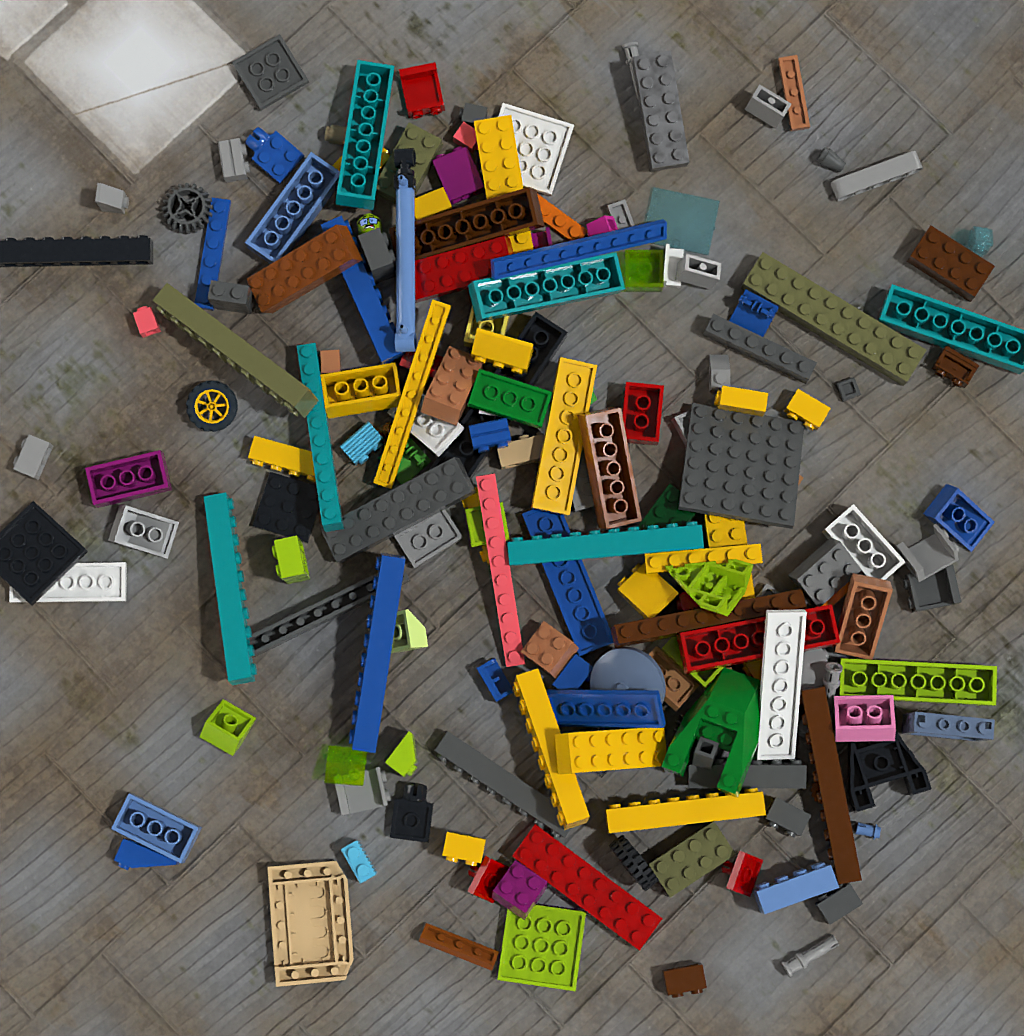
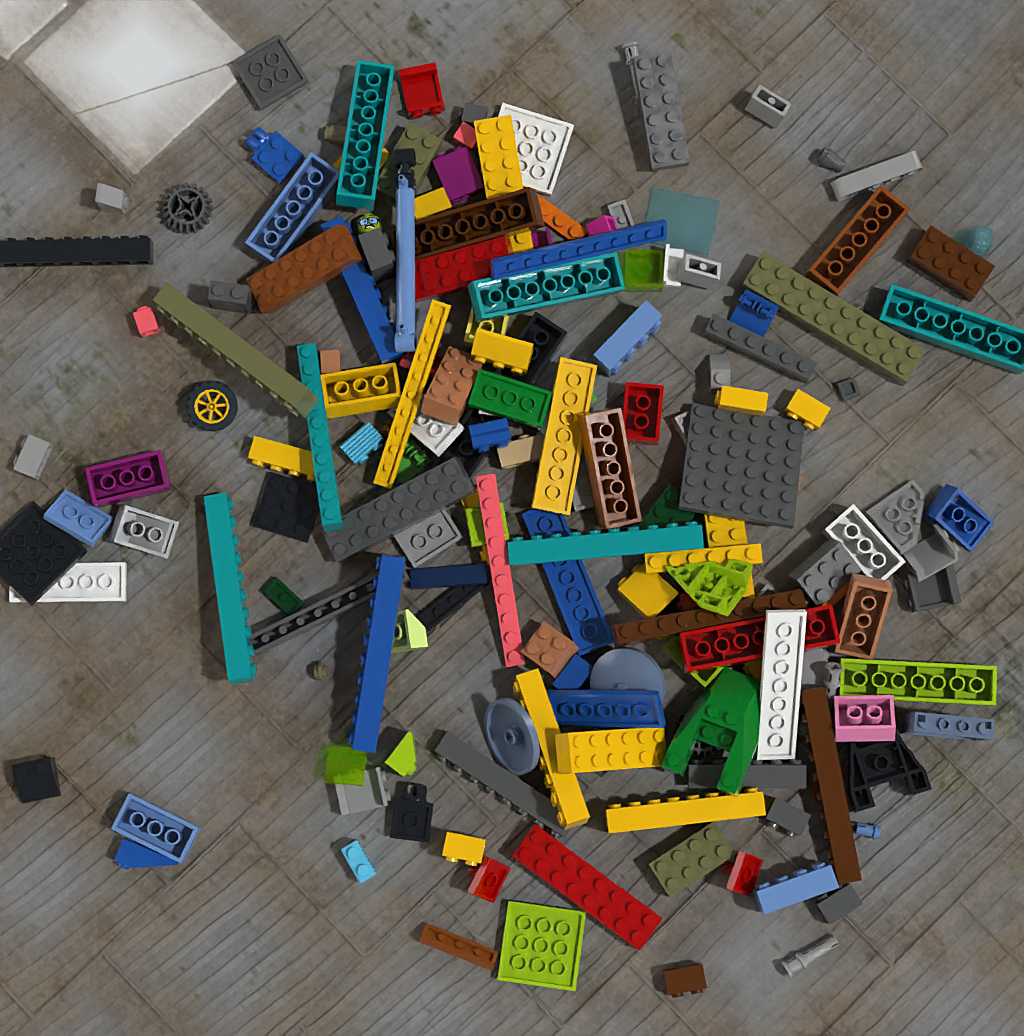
(36, 779): none -> black slope
(78, 518): none -> medium blue plate
(212, 251): blue plate -> none
(227, 727): lime slope -> none
(233, 160): light grey brick -> none
(284, 597): none -> dark green plate
(291, 560): lime brick -> none
(310, 923): tan slope -> none
(321, 671): none -> dark tan plate
(448, 604): none -> black tile
(449, 576): none -> dark blue tile
(495, 680): blue hinge -> none
(512, 736): none -> sand blue dish
(519, 889): magenta brick -> none
(627, 339): none -> medium blue brick
(633, 862): black wheel -> none
(678, 685): medium nougat plate -> none
(705, 753): dark grey brick -> none
(794, 92): nougat plate -> none
(858, 241): none -> dark orange brick
(900, 516): none -> light grey plate
(955, 367): reddish brown hinge -> none

